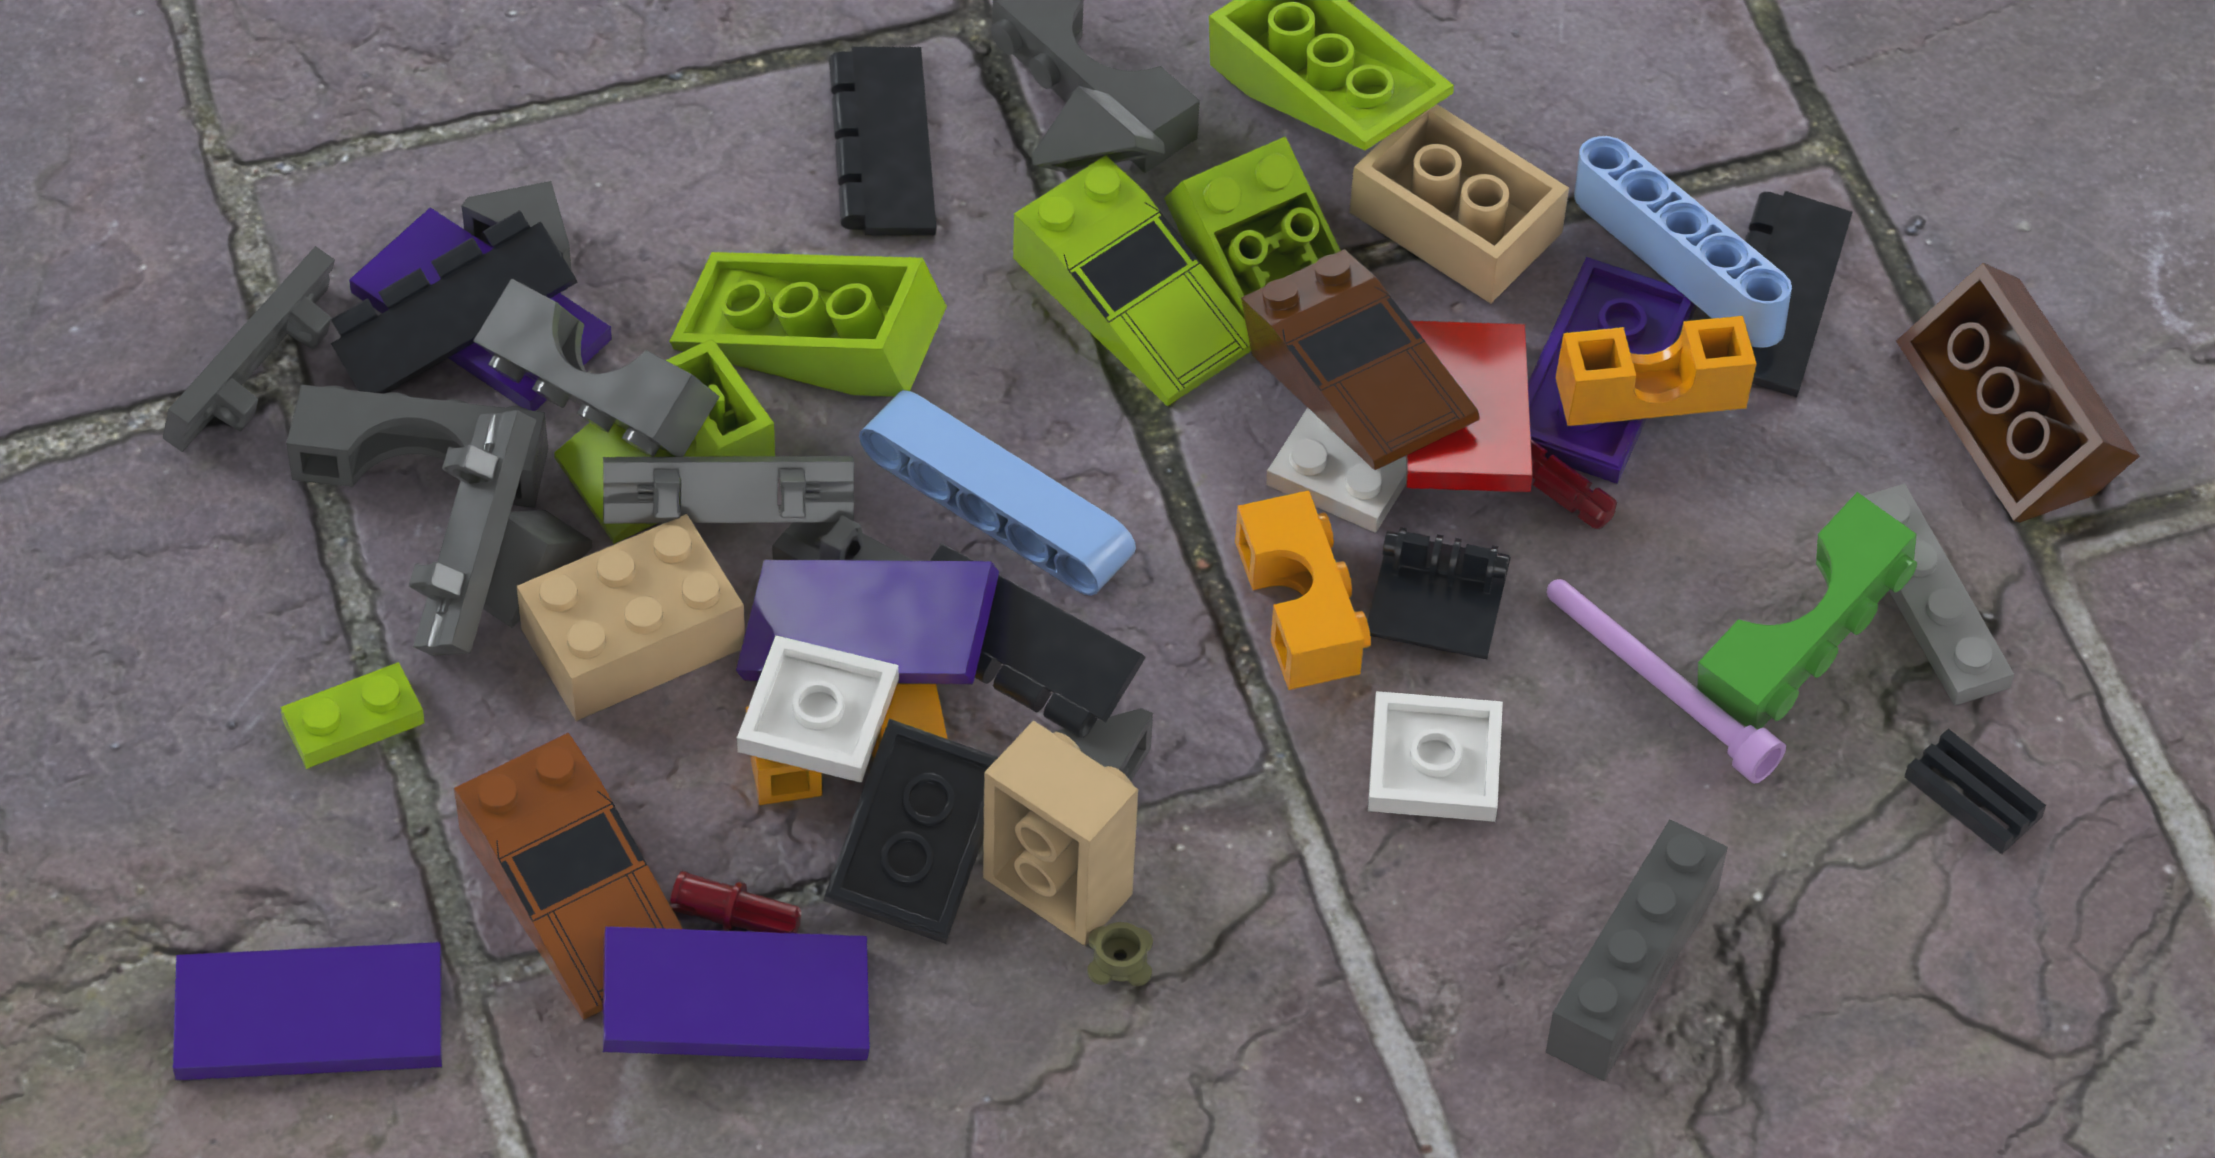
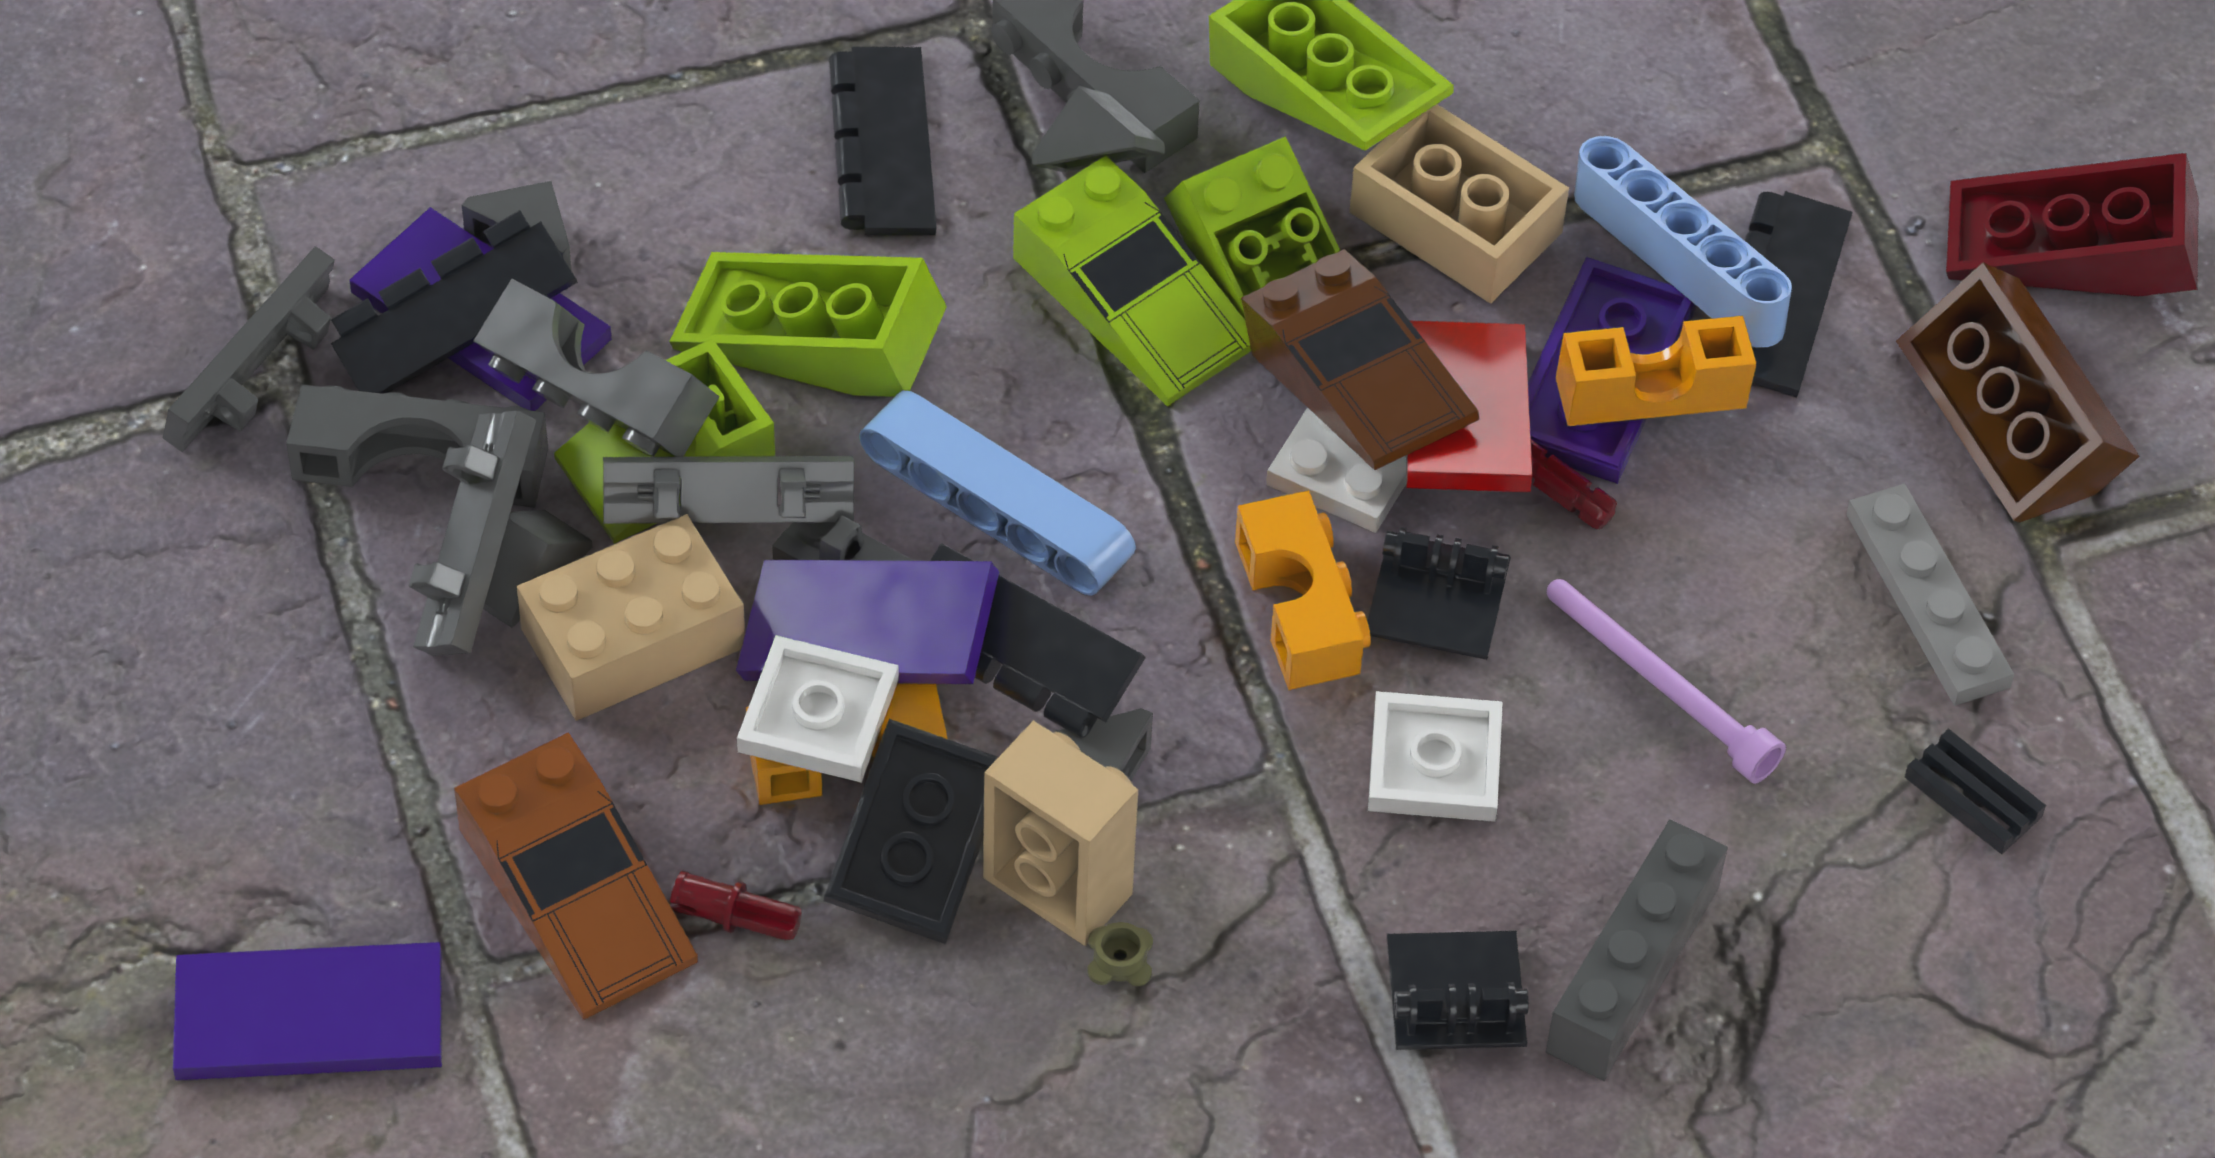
(352, 715): lime plate -> none
(735, 993): dark purple tile -> none
(1457, 990): none -> black hinge
(1760, 667): bright green arch -> none
(2081, 226): none -> dark red slope

